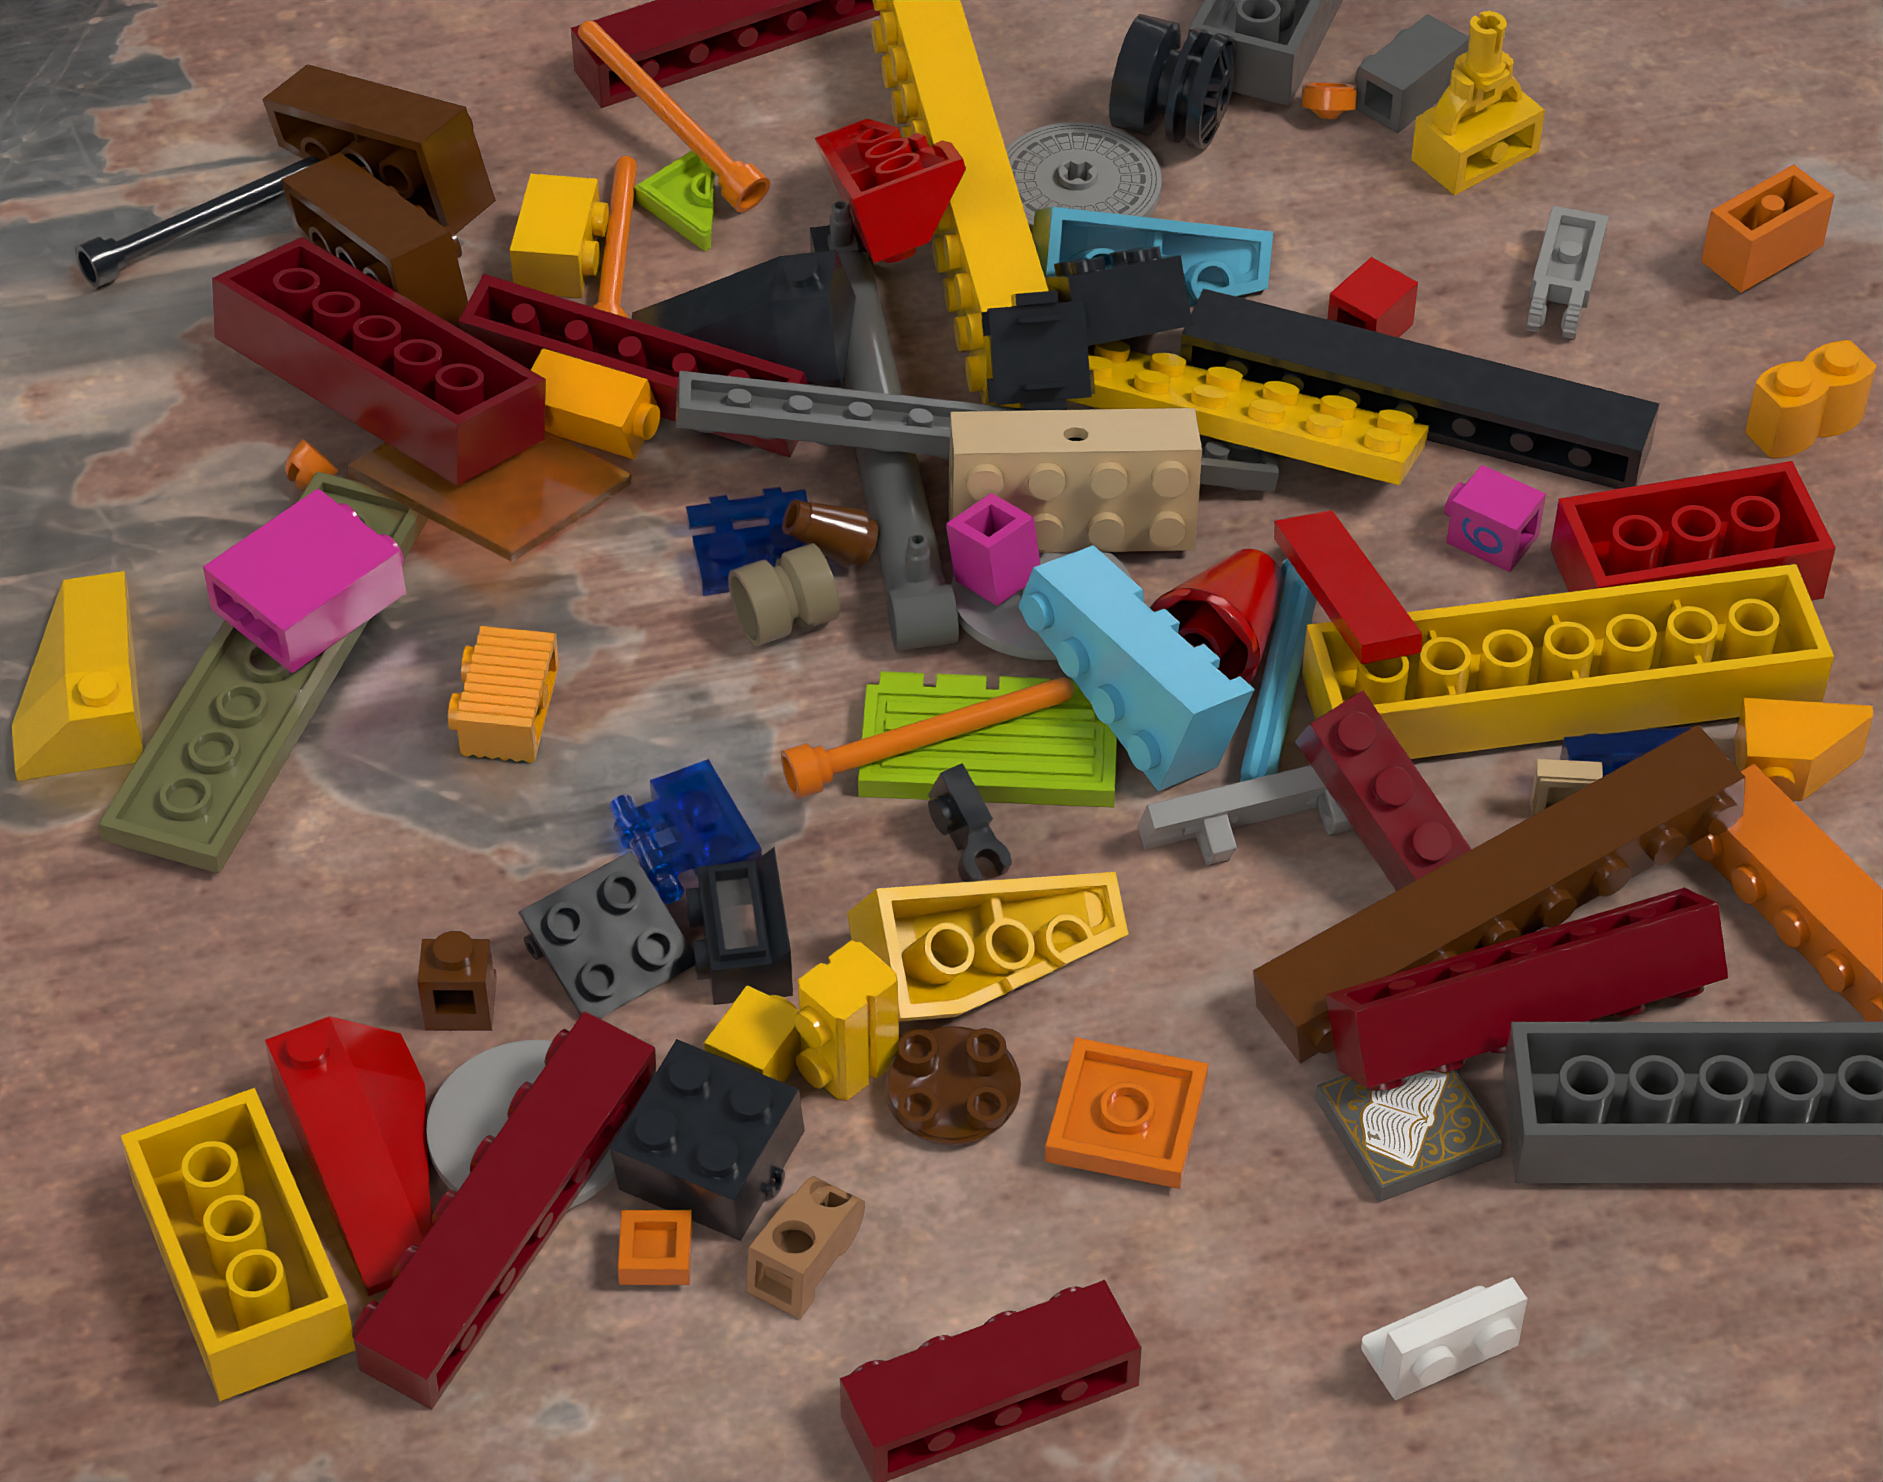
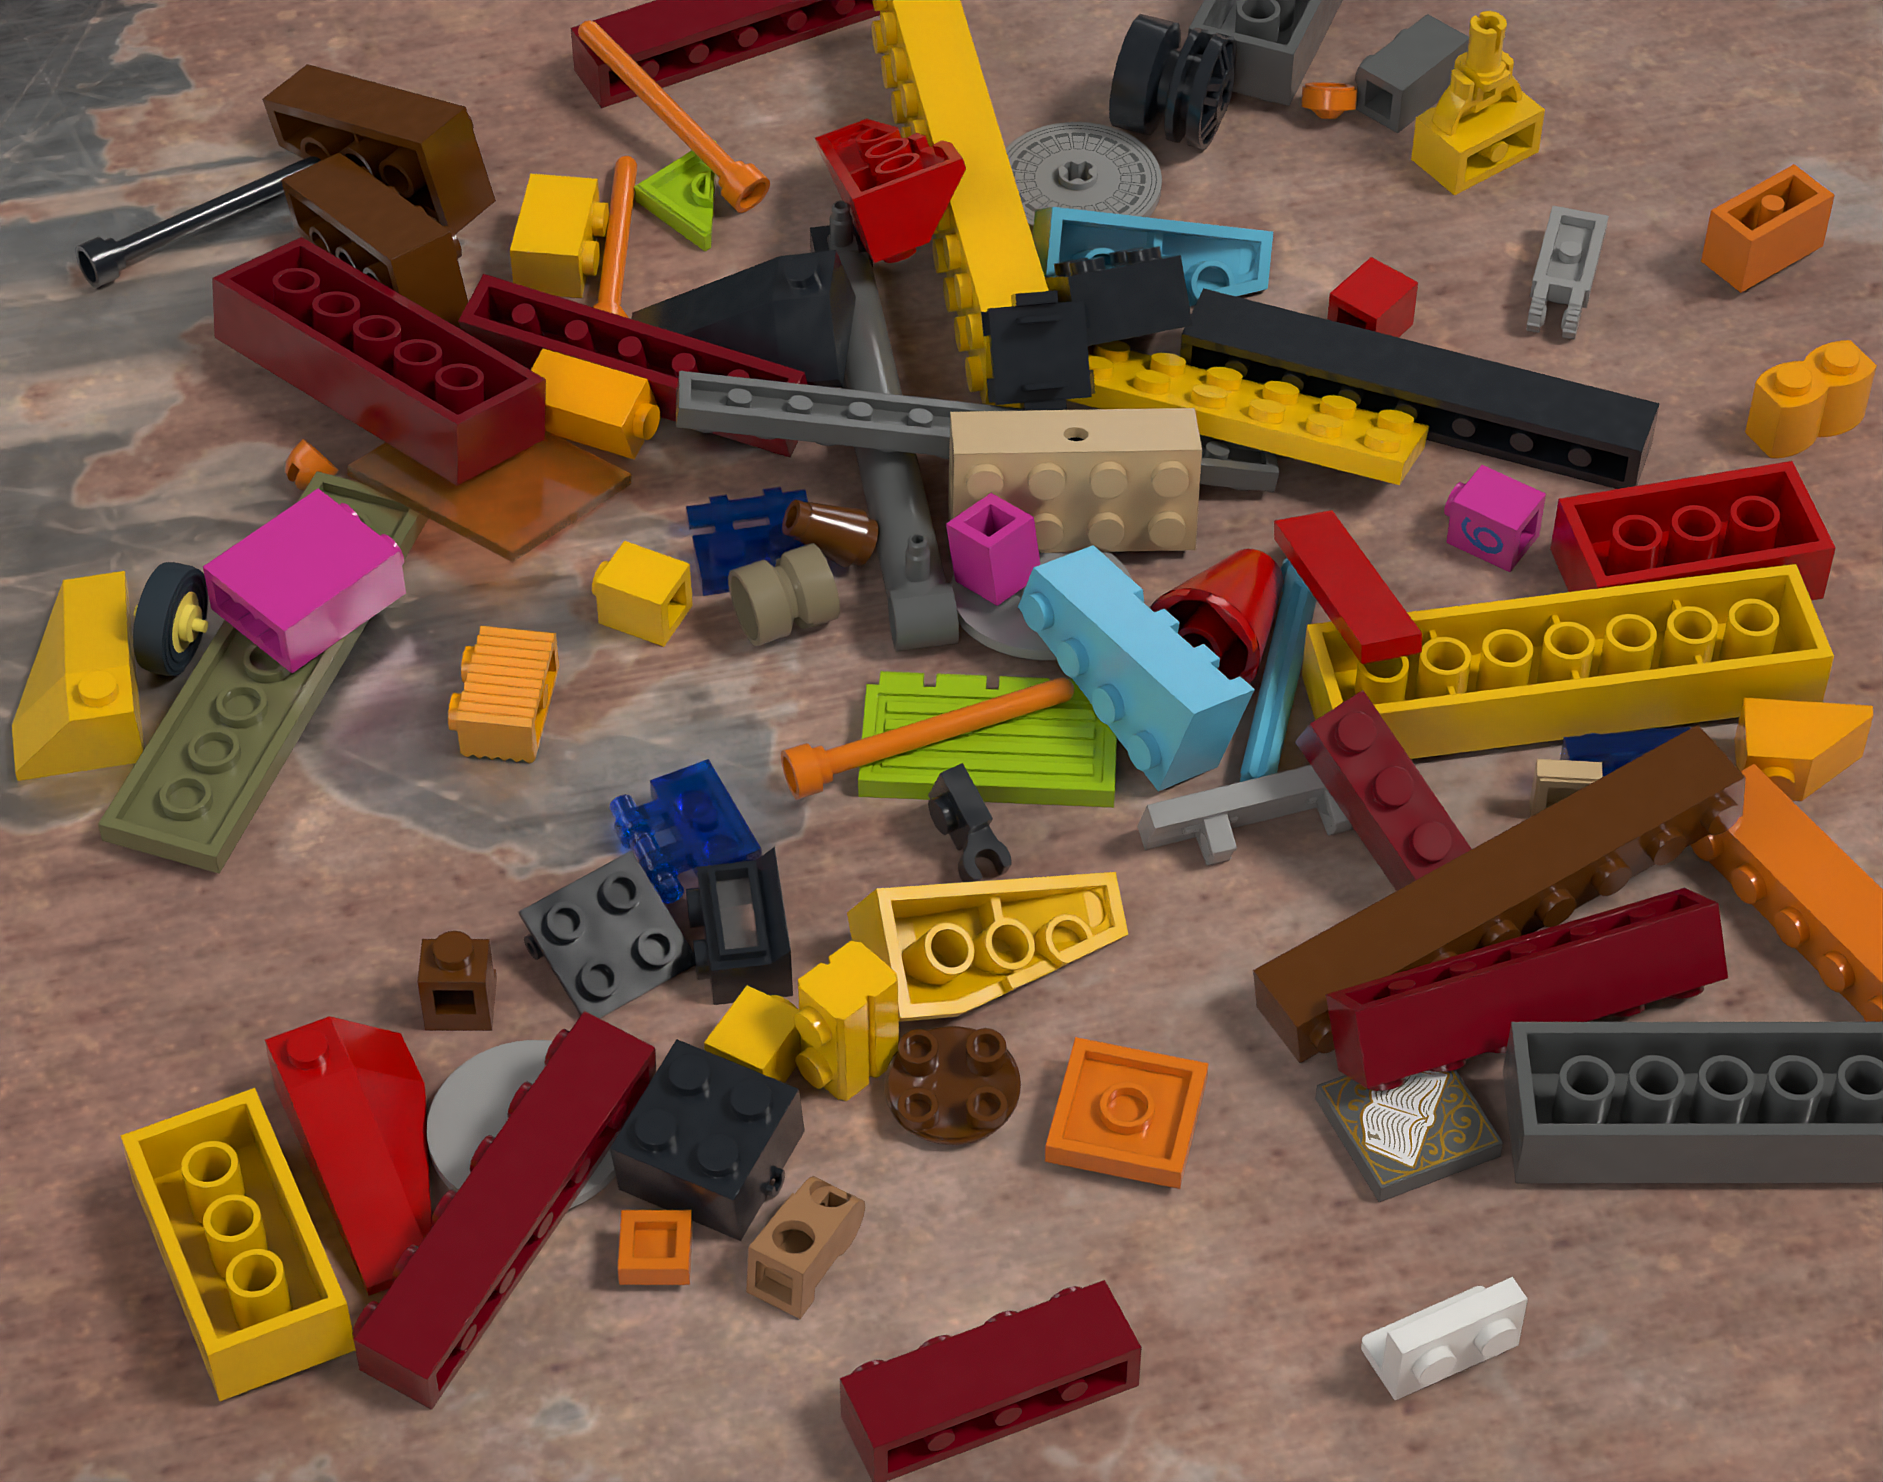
(170, 618): none -> black wheel
(643, 593): none -> yellow brick

